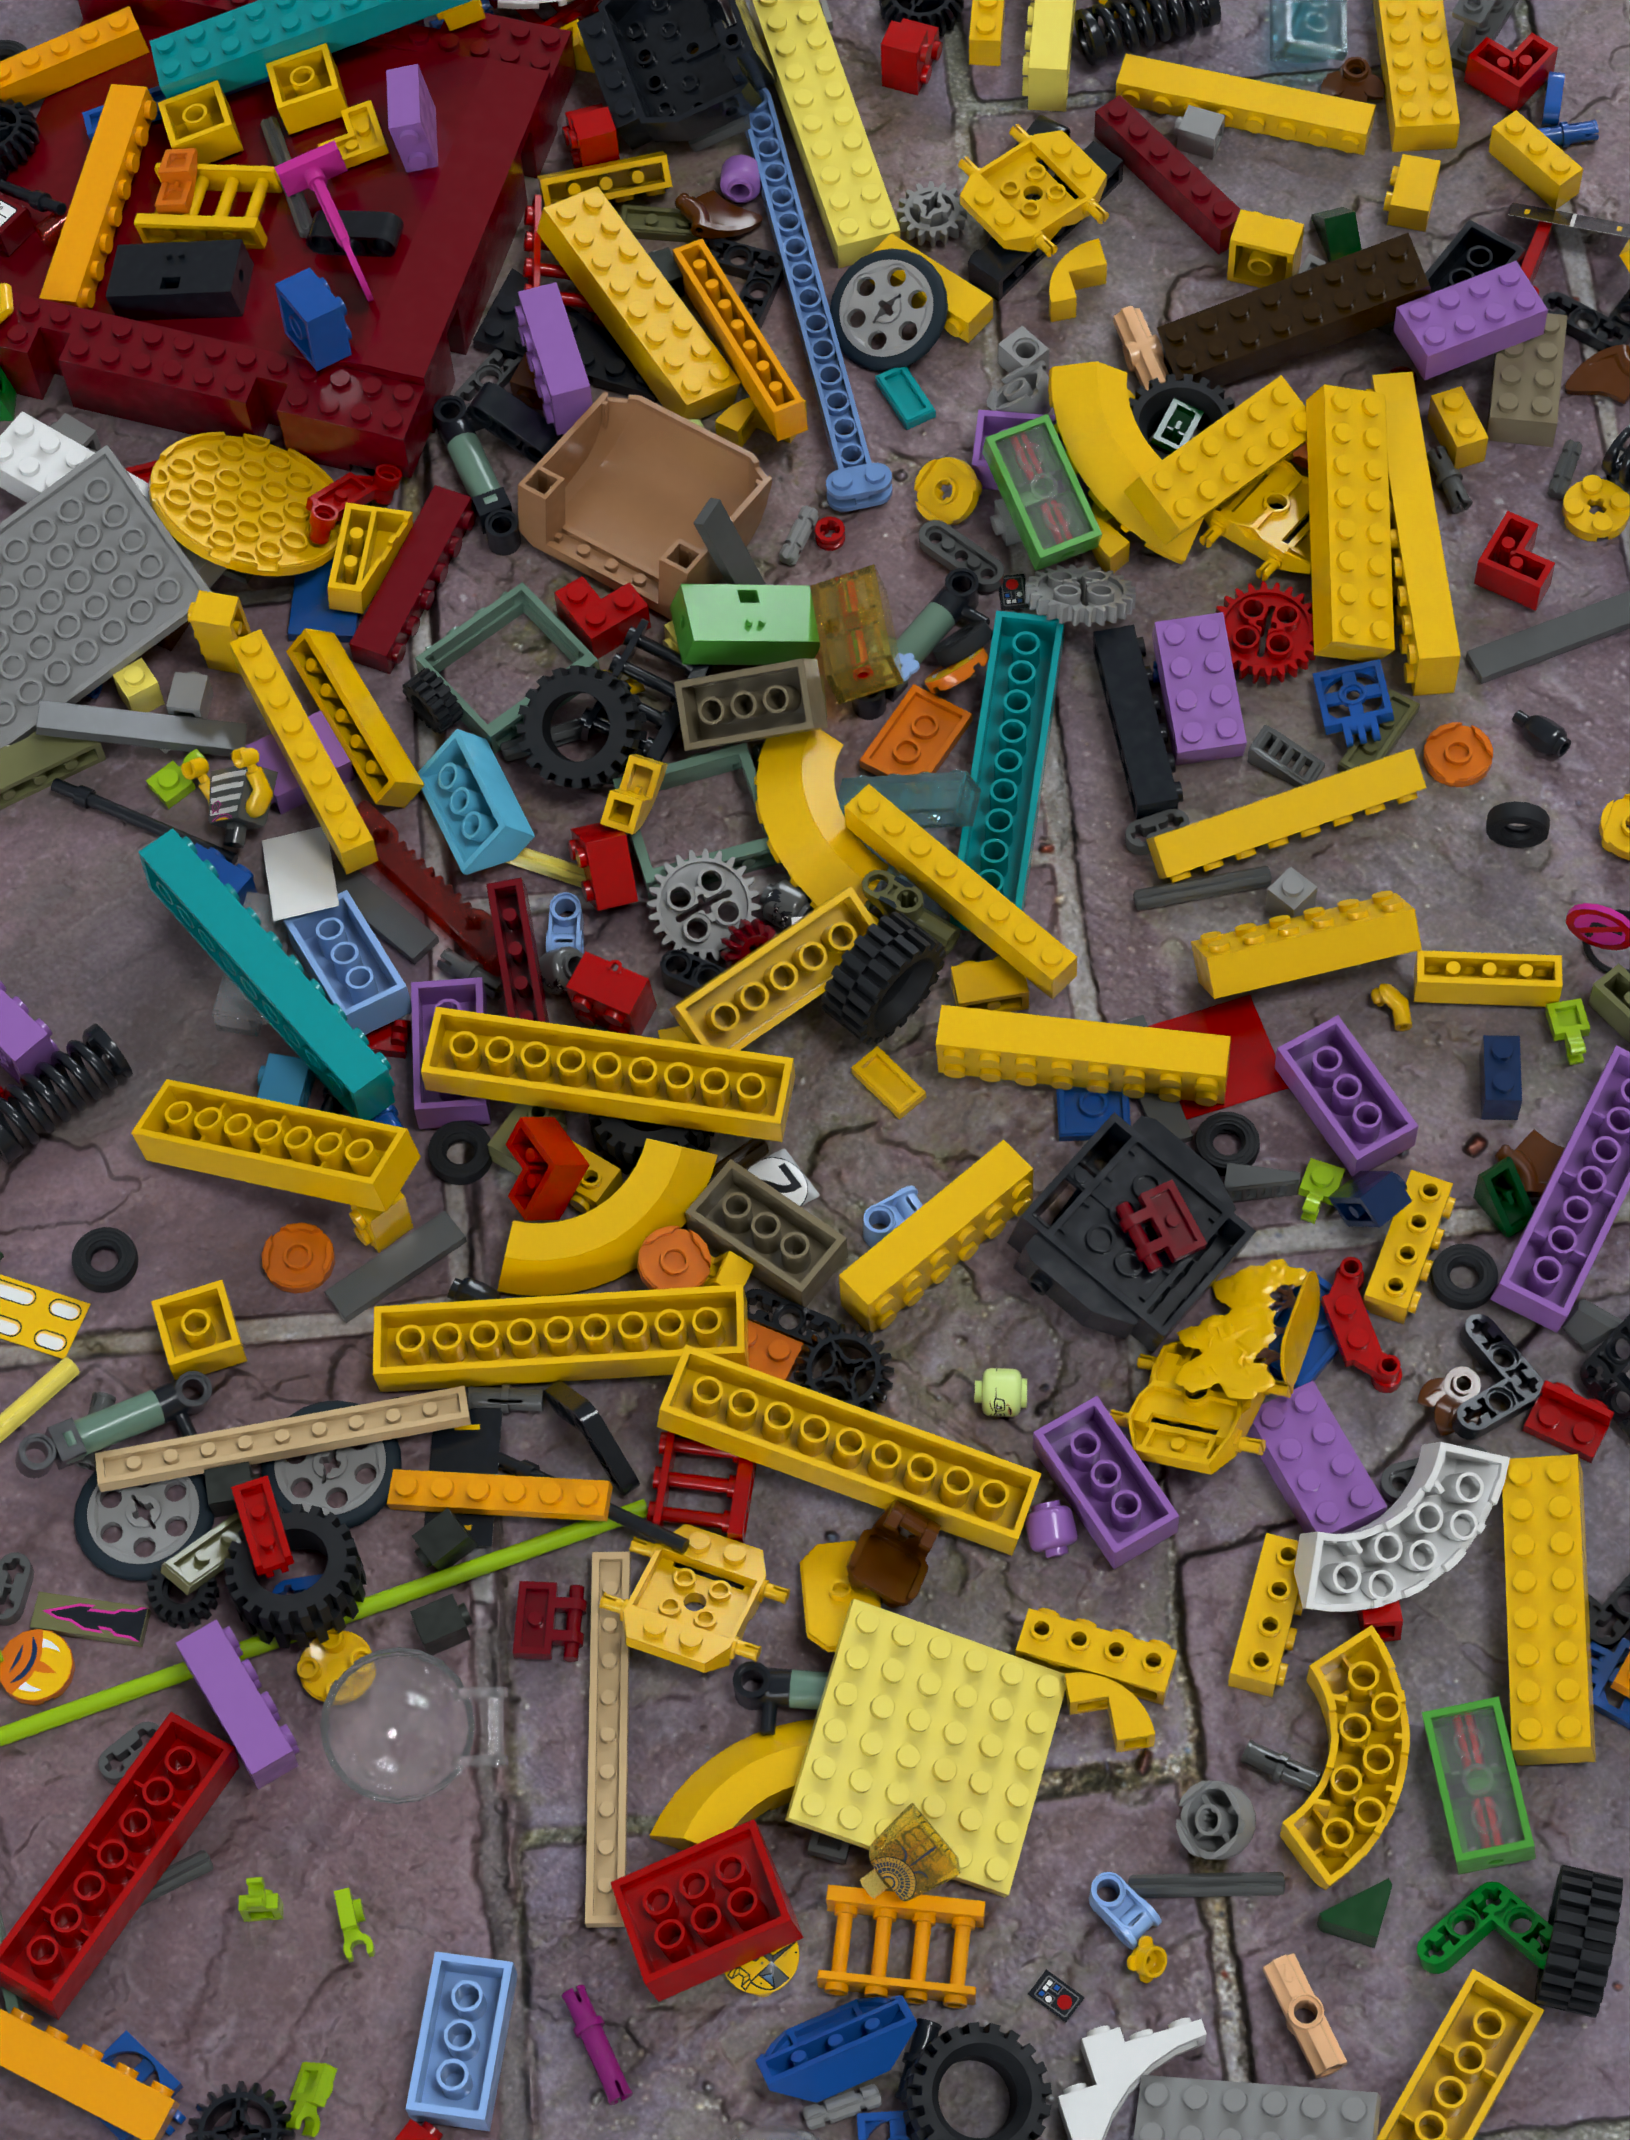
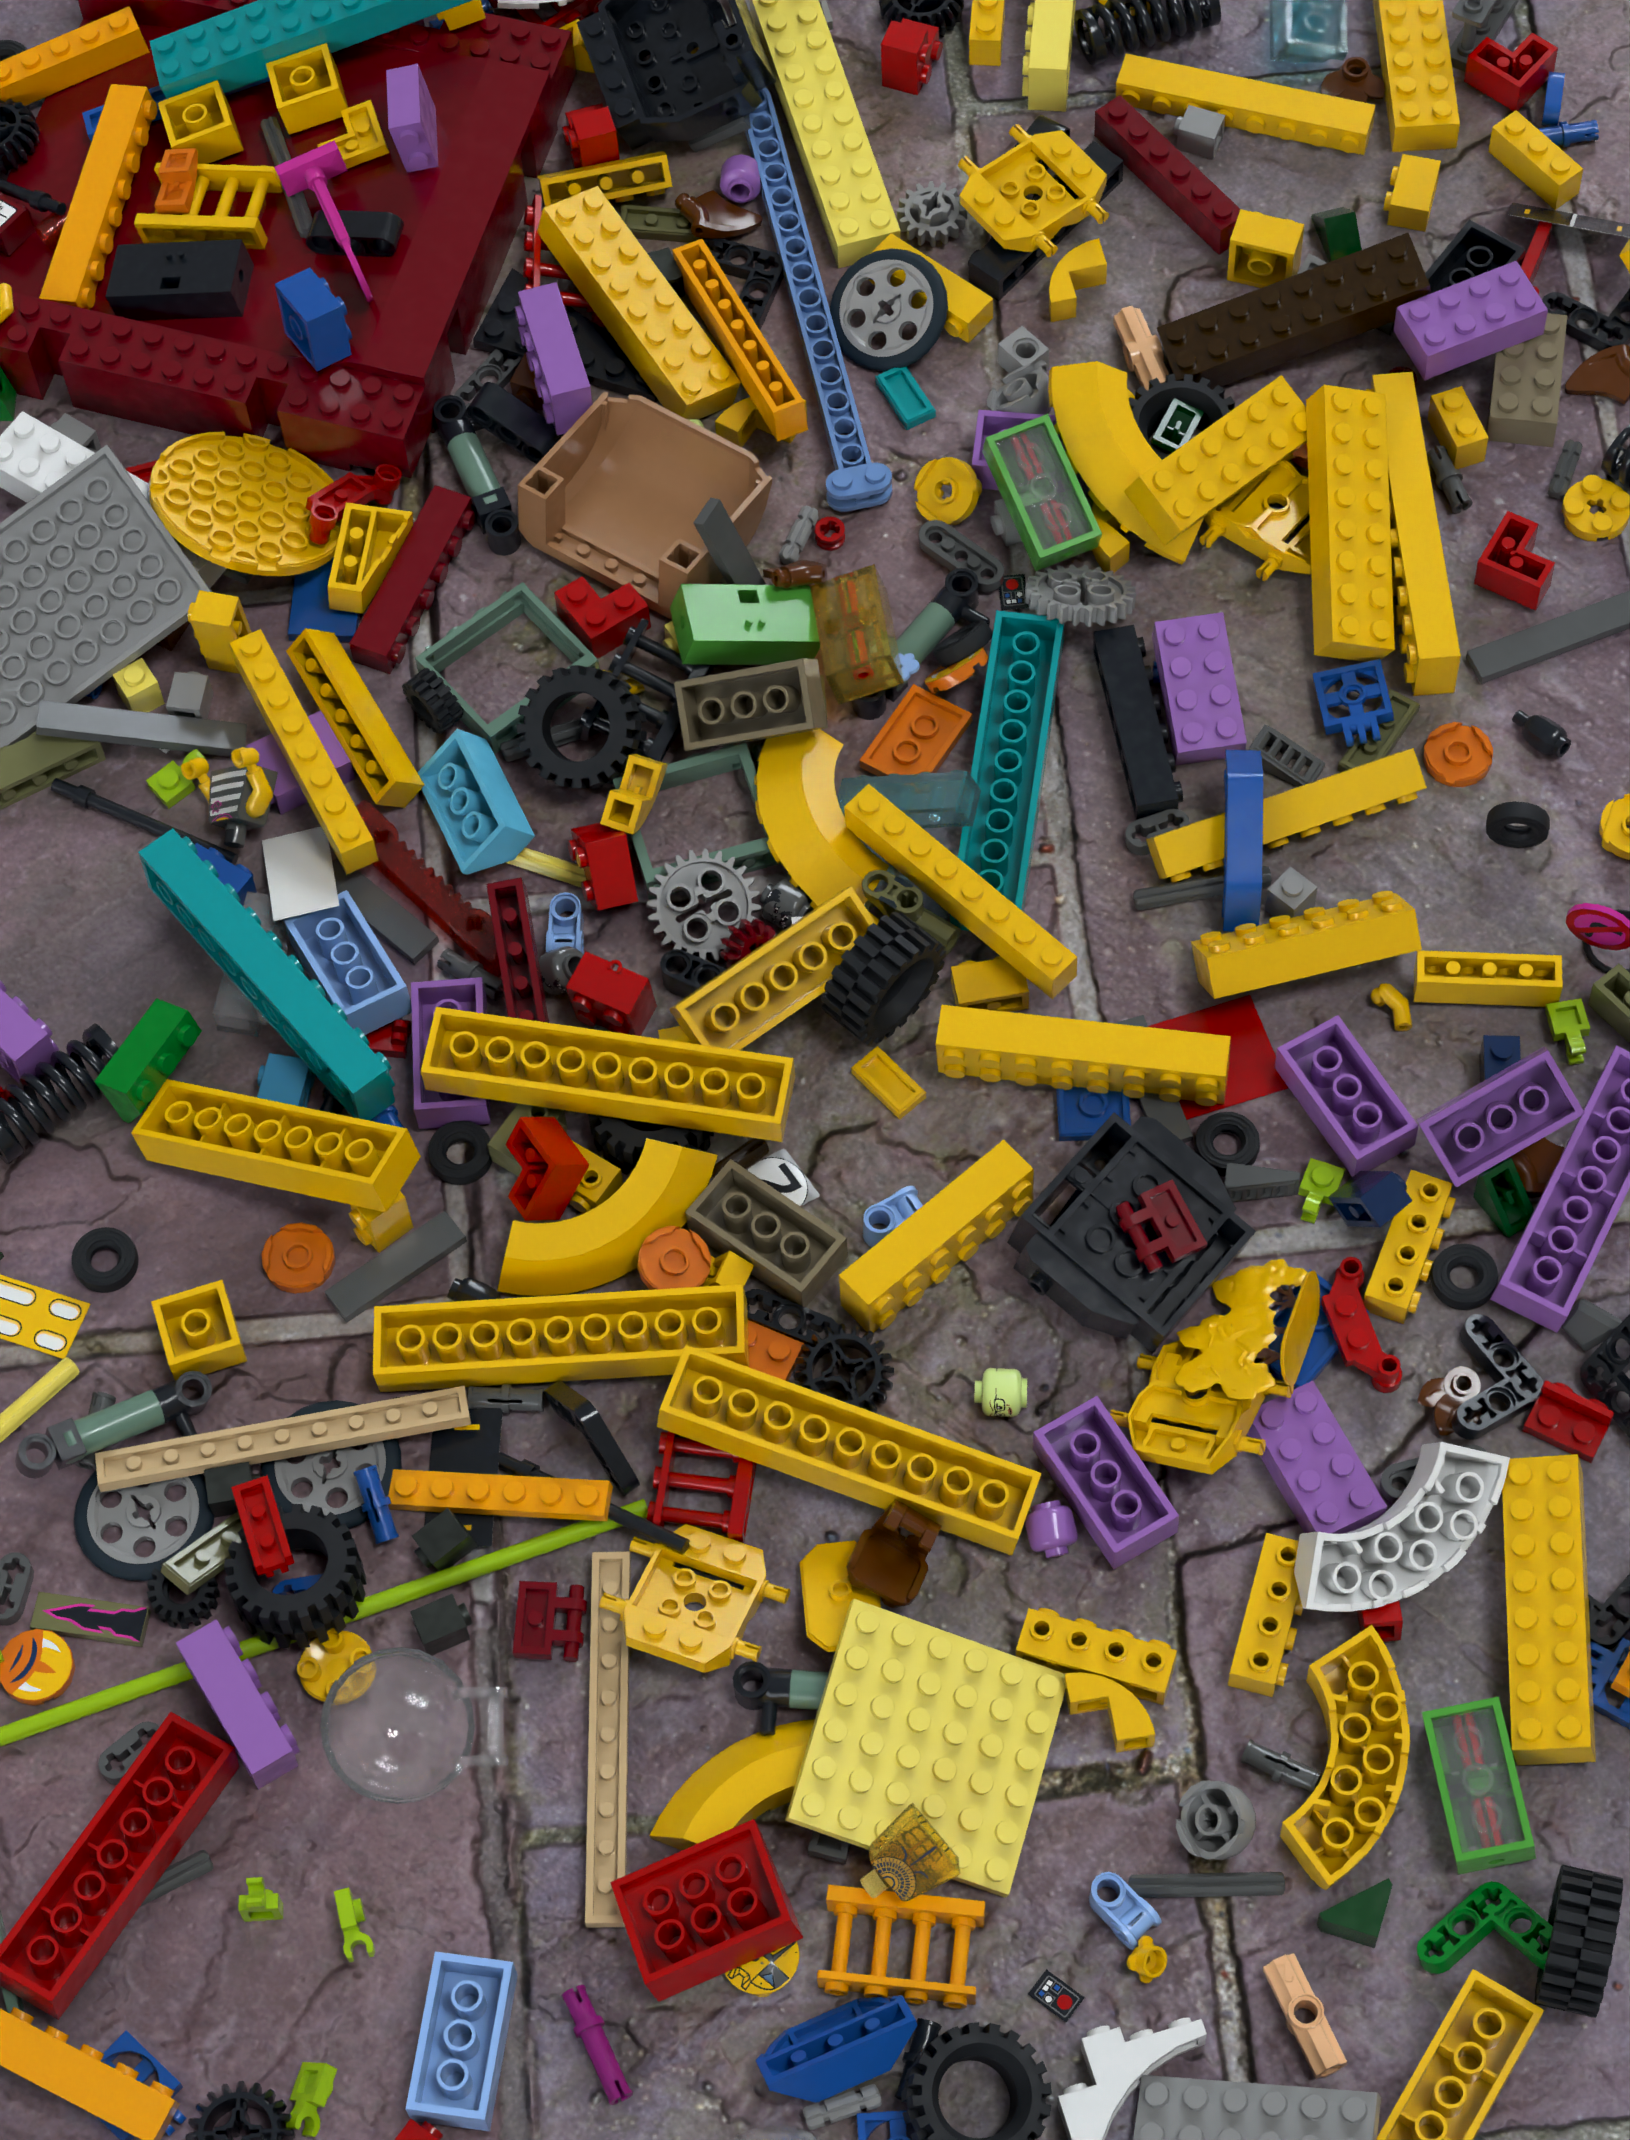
(147, 1058): none -> green slope
(376, 1504): none -> blue pin
(797, 574): none -> reddish brown arm
(1242, 838): none -> blue piece
(1292, 637): red gear -> none
(1500, 1116): none -> medium lavender brick

